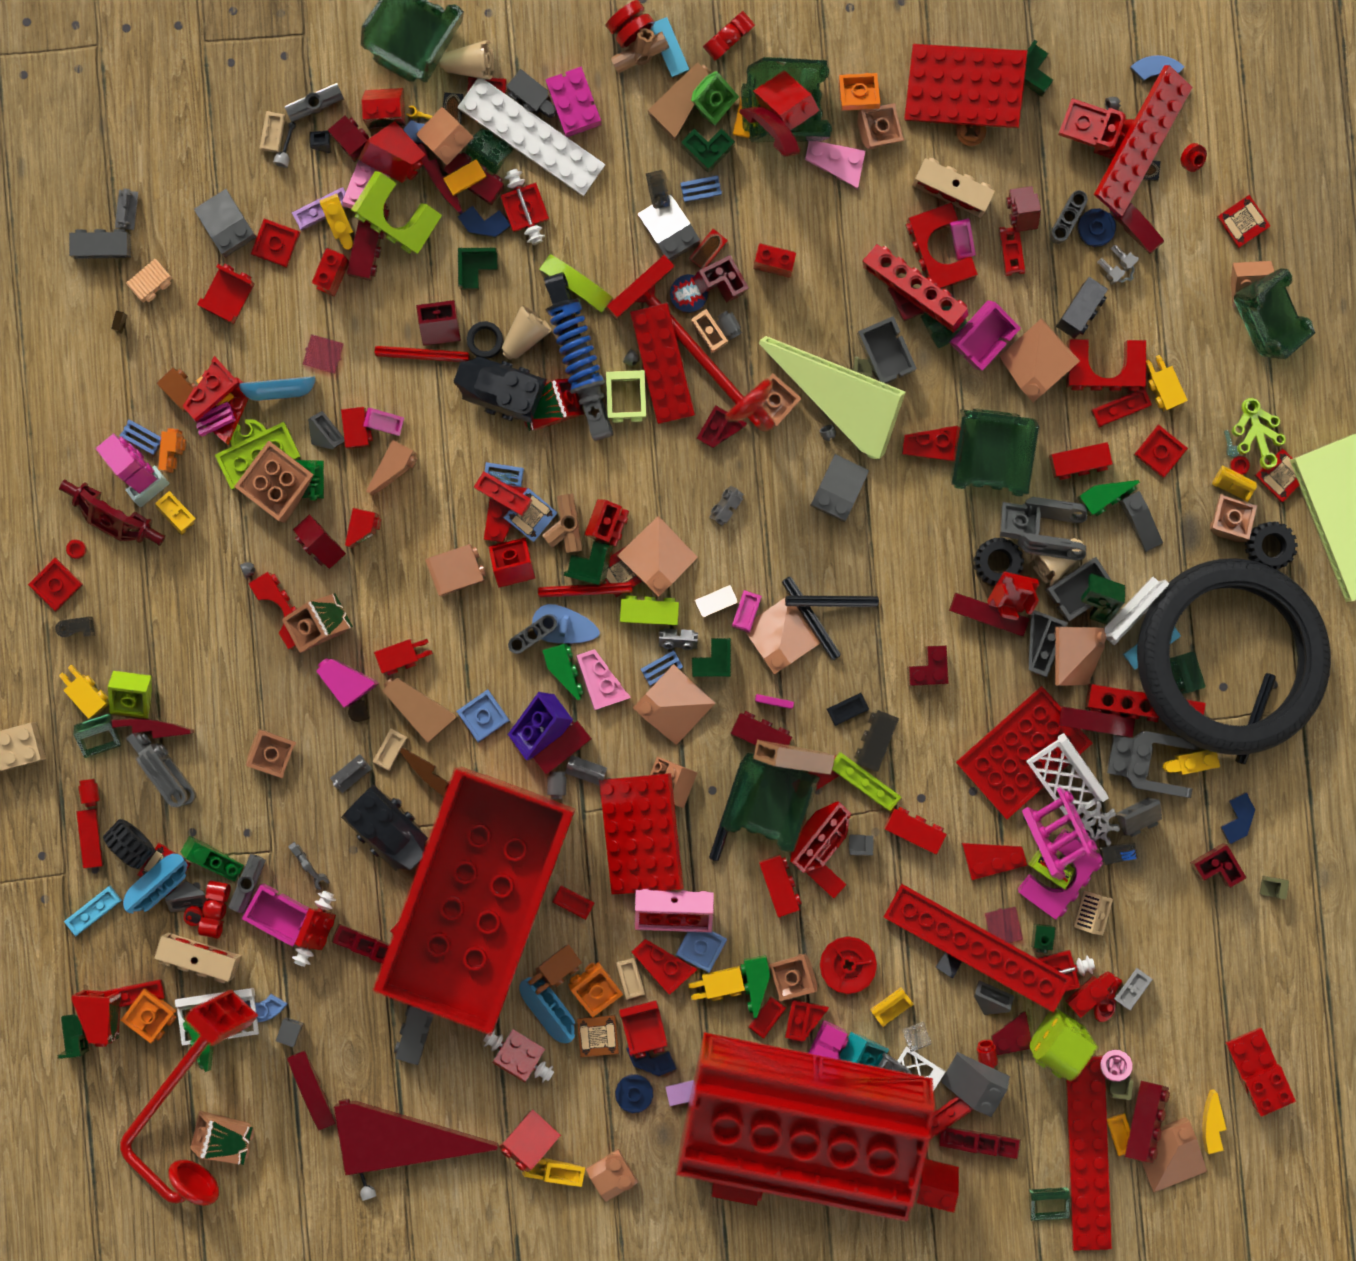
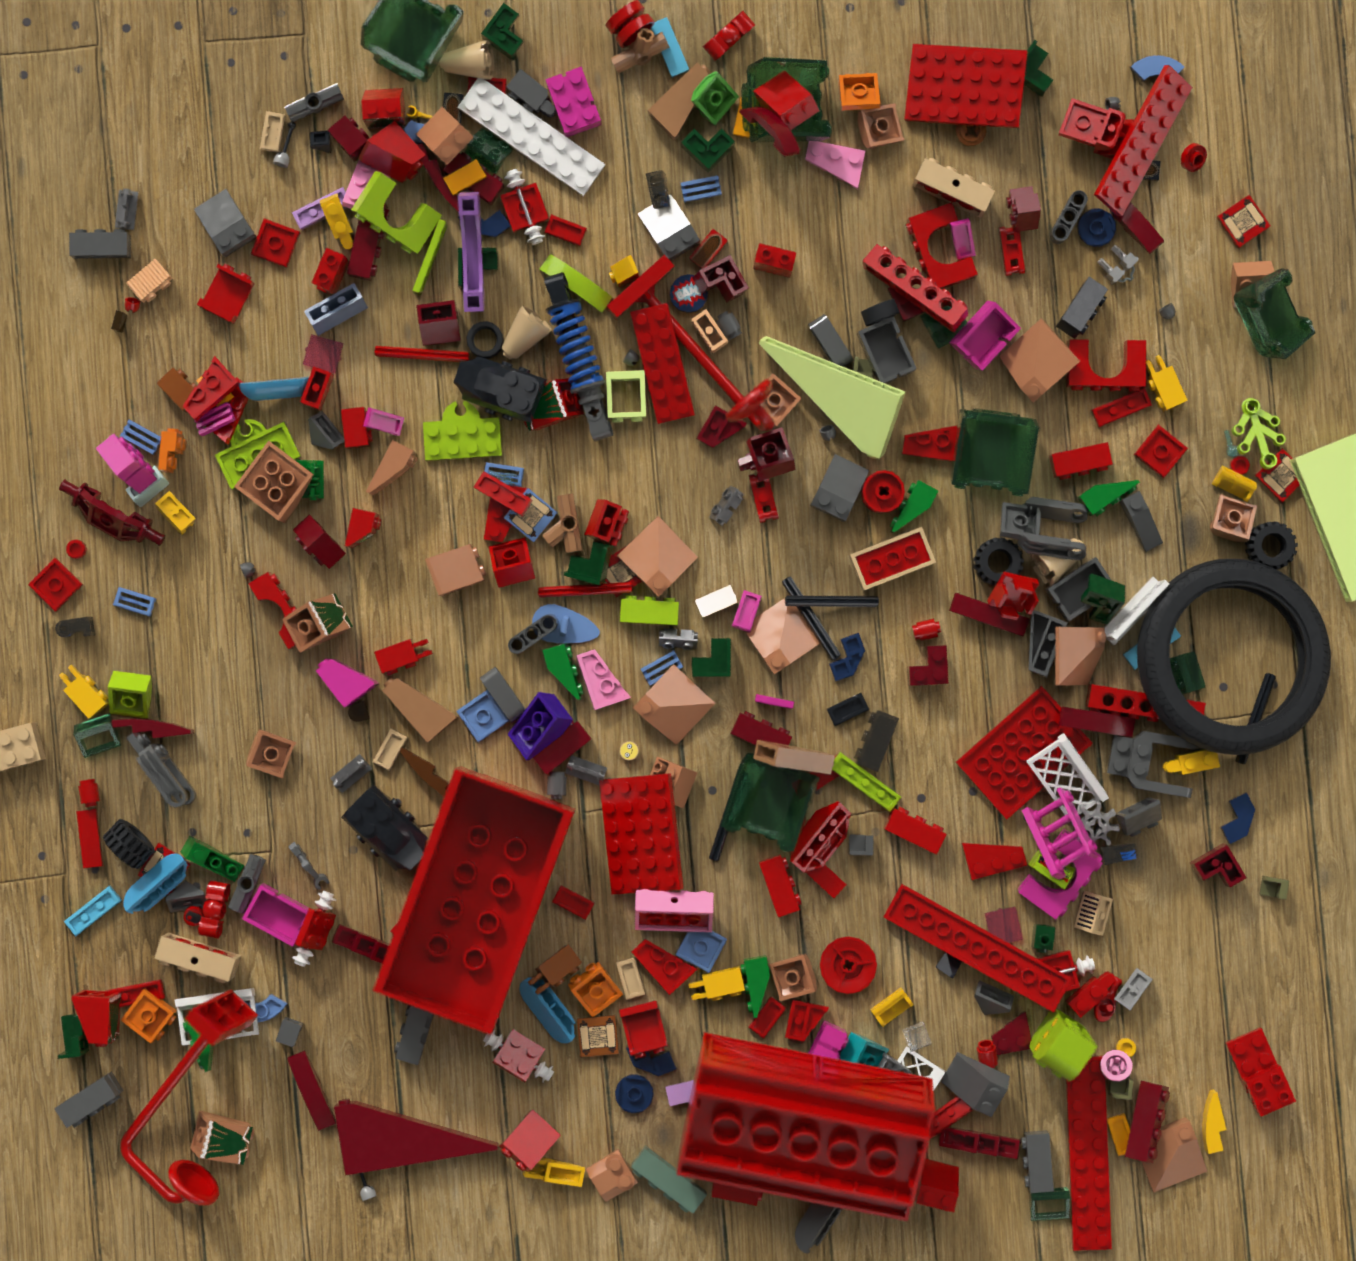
(89, 1101): none -> dark grey piece
(132, 304): none -> red hinge
(150, 606): none -> medium blue tile
(316, 393): none -> red brick
(336, 309): none -> sand blue brick
(430, 257): none -> lime tile
(462, 435): none -> lime plate
(472, 251): none -> medium lavender arch
(498, 32): none -> dark green panel
(503, 694): none -> dark grey beam
(565, 230): none -> red tile
(624, 271): none -> yellow slope
(629, 750): none -> light yellow tile
(663, 1176): none -> sand green brick
(763, 497): none -> red plate
(768, 455): none -> dark red hinge
(815, 1225): none -> dark grey brick
(830, 341): none -> dark grey beam
(847, 666): none -> dark blue tile
(880, 312): none -> black tyre
(890, 483): none -> red wheel
(892, 558): none -> red brick
(919, 500): none -> green slope
(926, 629): none -> red brick
(1037, 1161): none -> dark grey brick
(1126, 1045): none -> yellow tile
(1168, 311): none -> dark grey hinge

